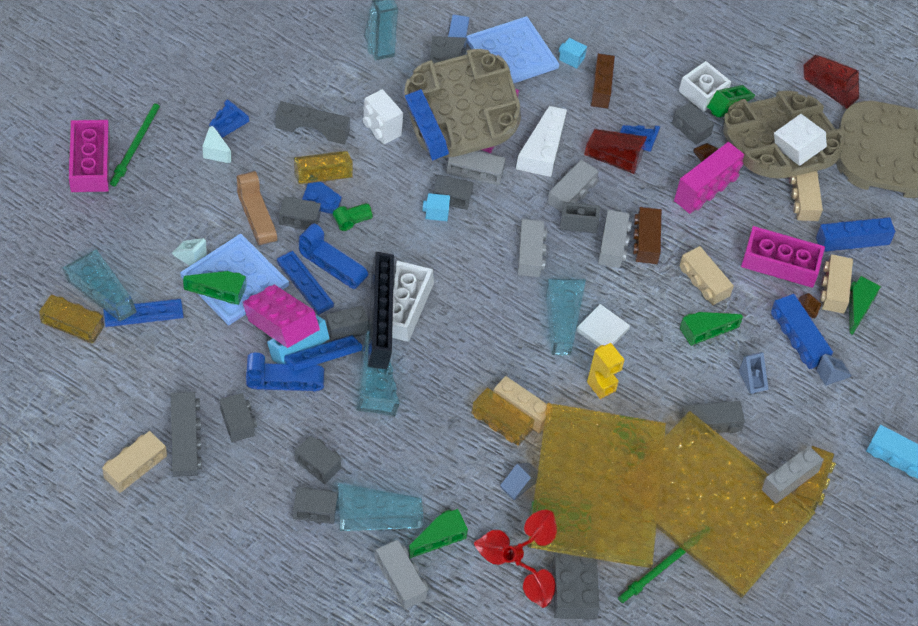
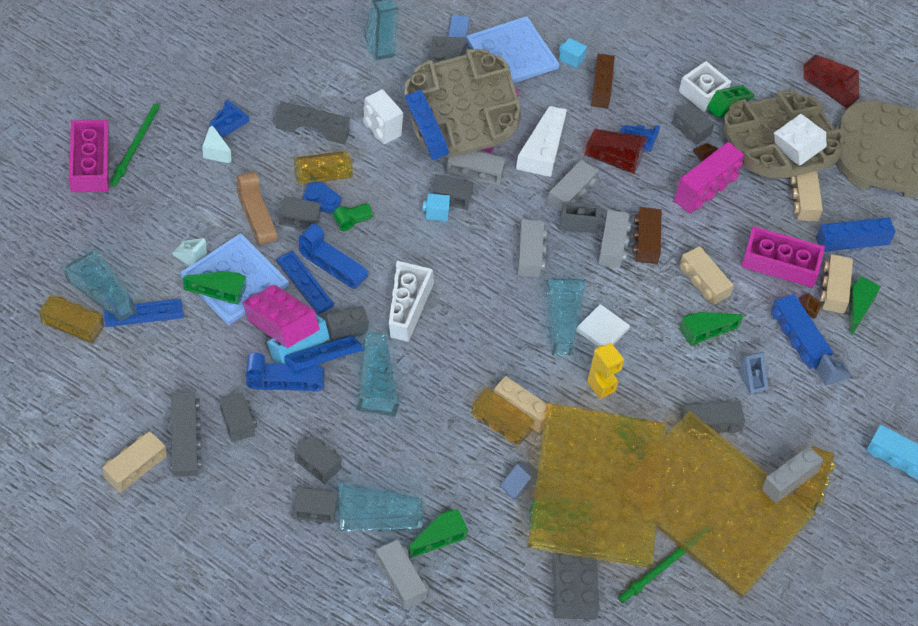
(381, 311): black brick -> none
(495, 549): red plant -> none

